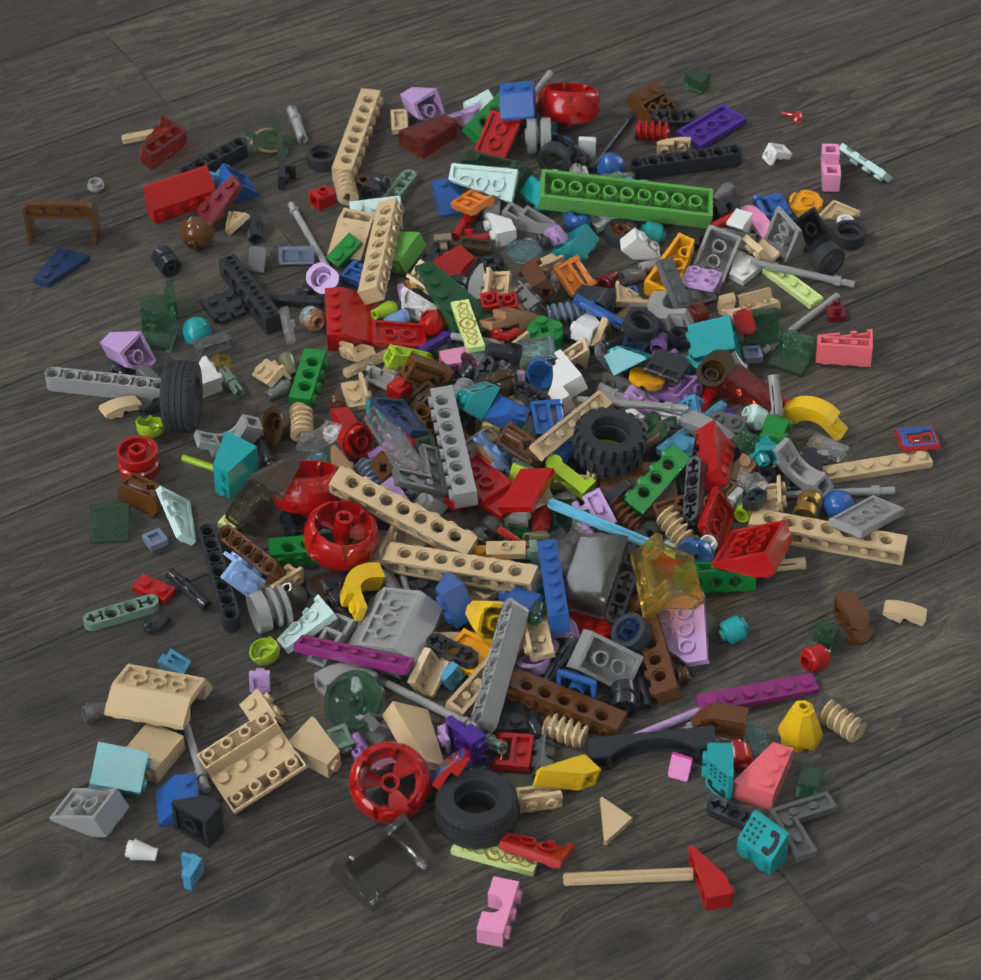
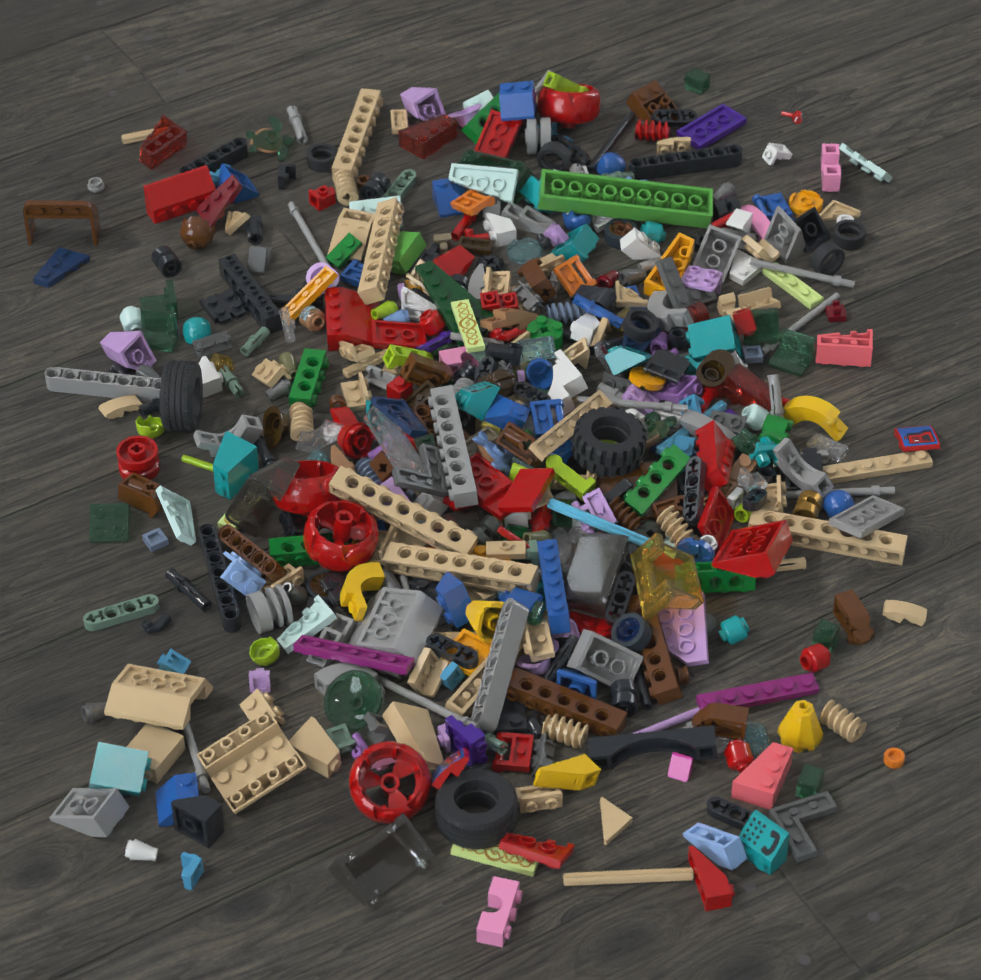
(131, 319): none -> light aqua head
(148, 585): red plate -> none
(261, 335): none -> sand green pin
(296, 255): sand blue plate -> none
(311, 291): none -> light orange plate
(562, 84): none -> lime leg
(588, 145): white slope -> none
(718, 769): teal slope -> none
(718, 845): none -> light blue slope
(894, 758): none -> orange tile

